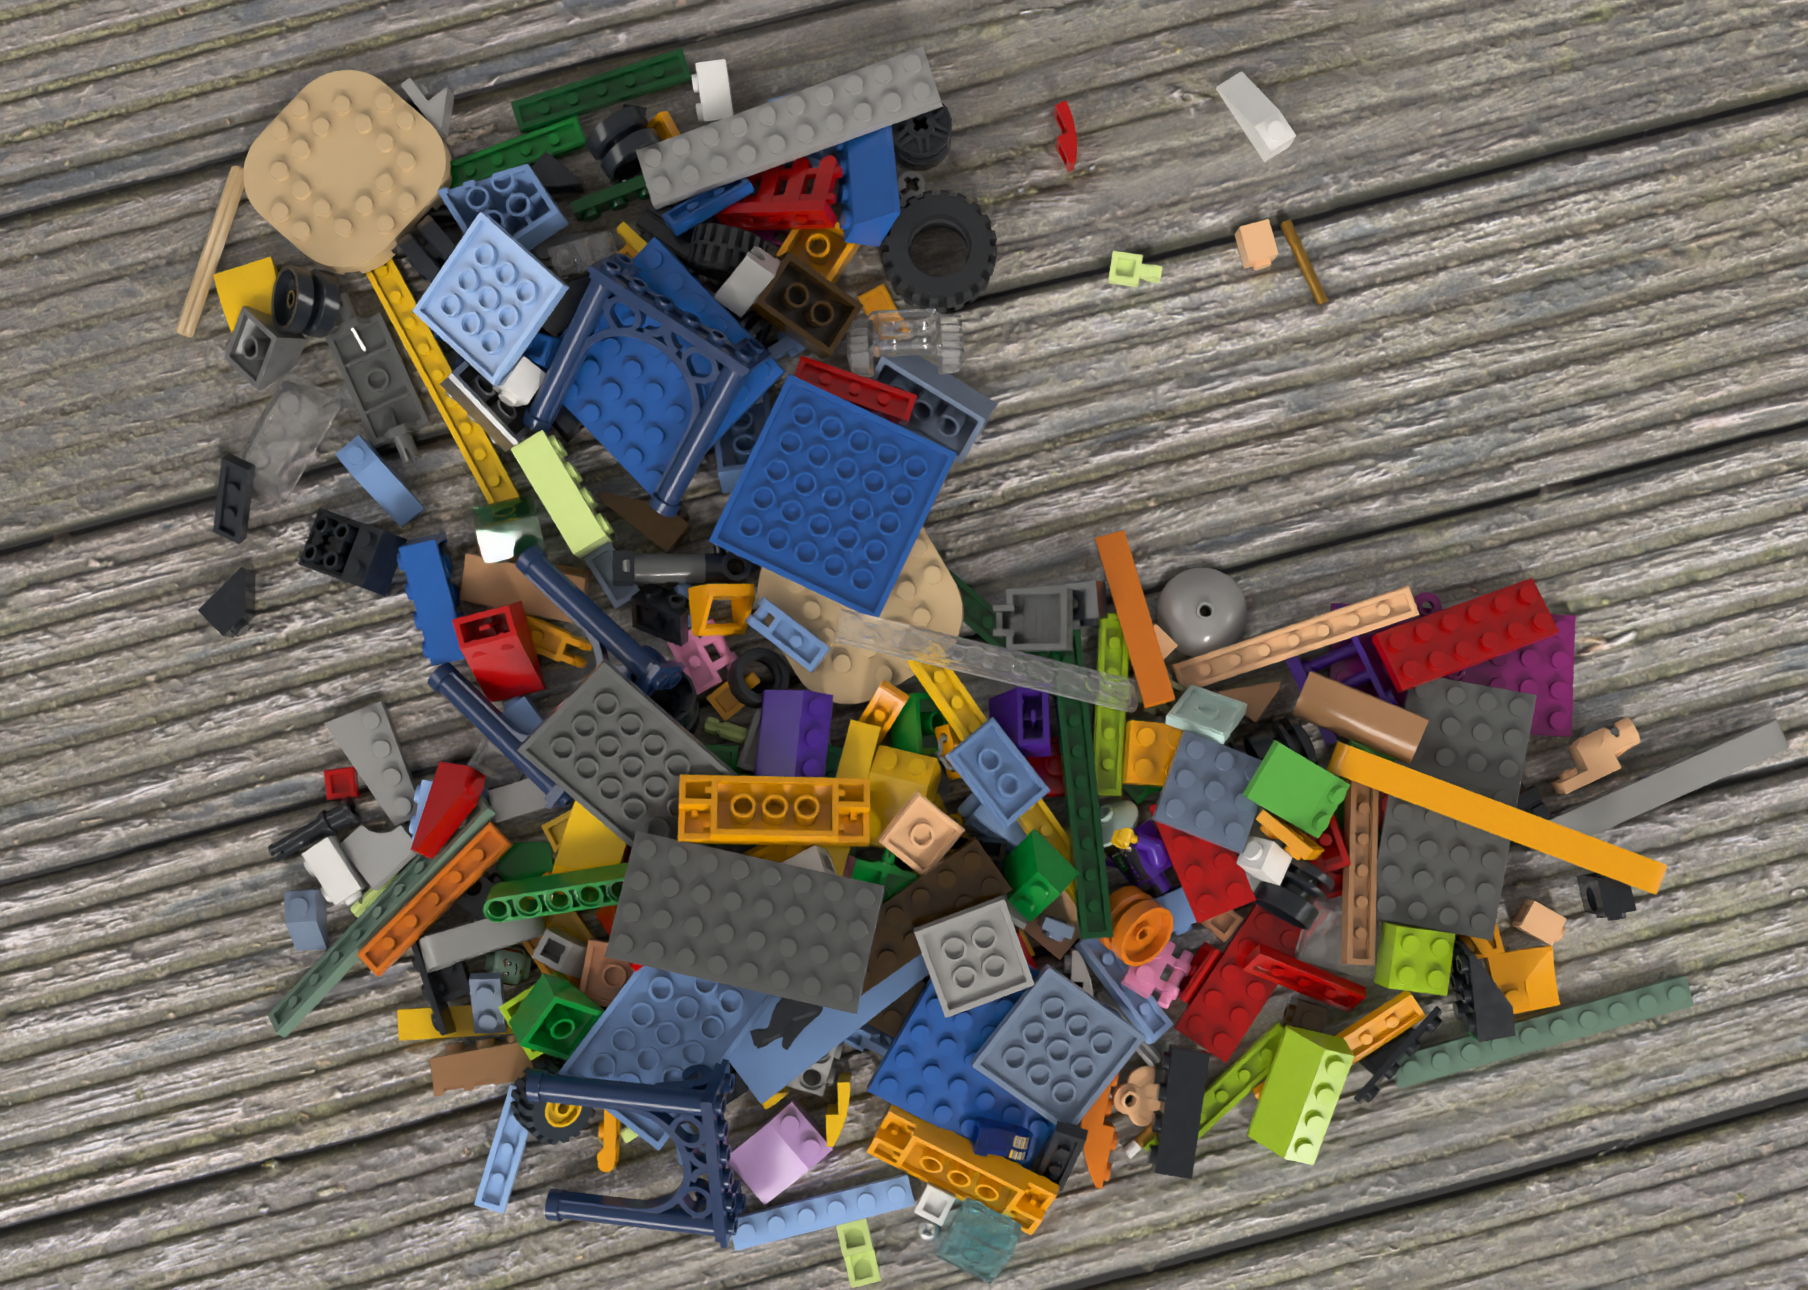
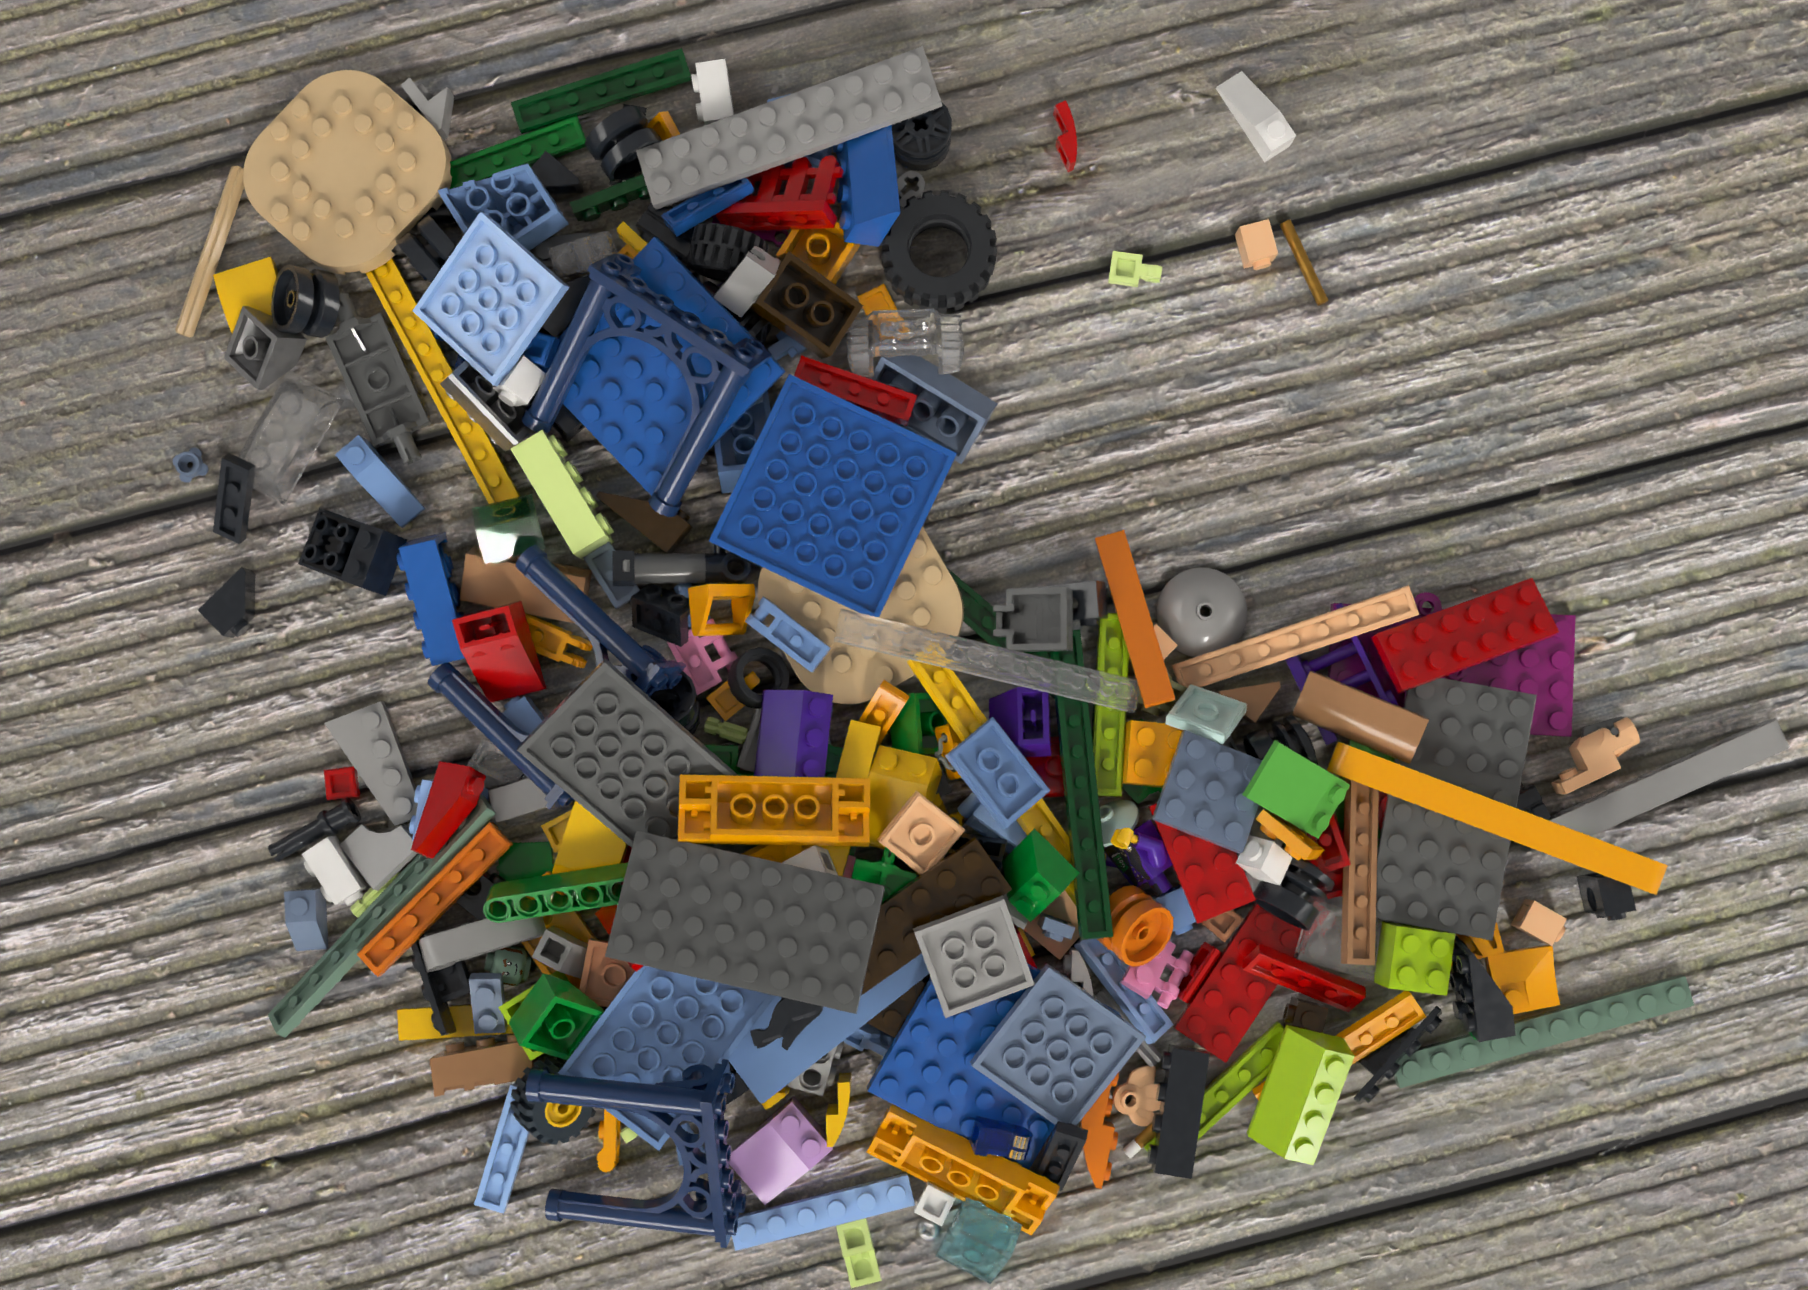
(183, 459): none -> sand blue plate

